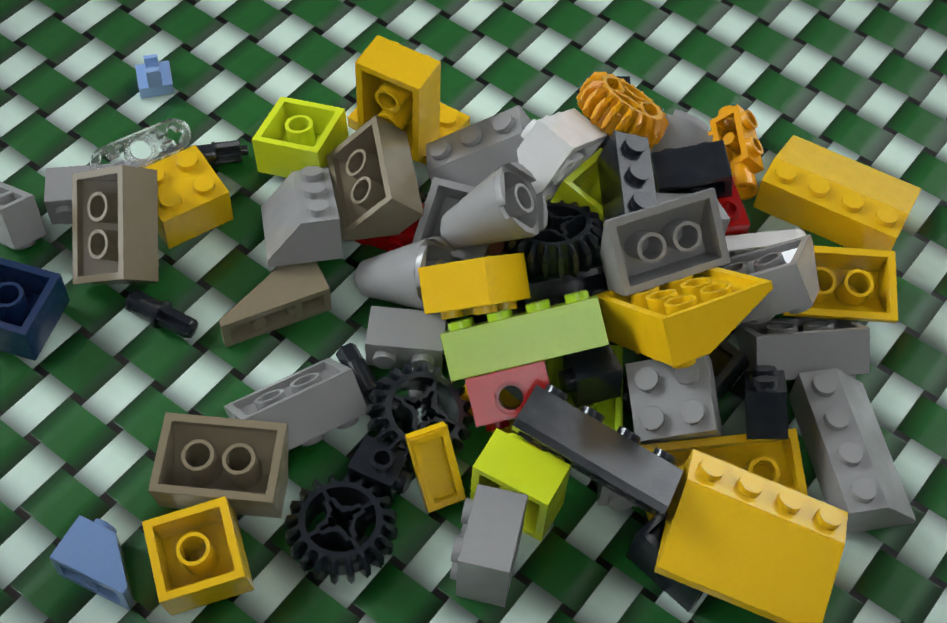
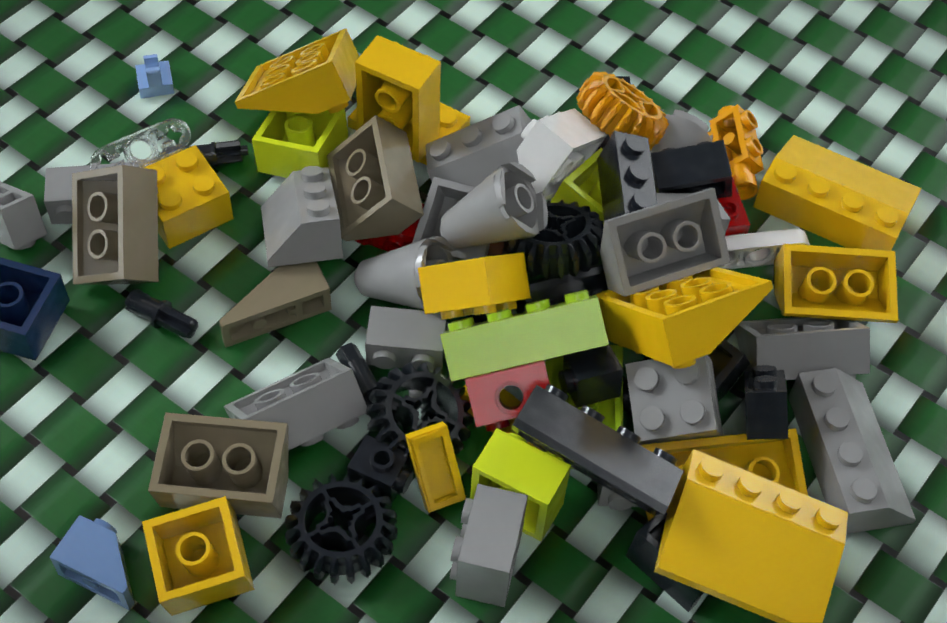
(305, 79): none -> yellow slope
(792, 273): light grey slope -> none

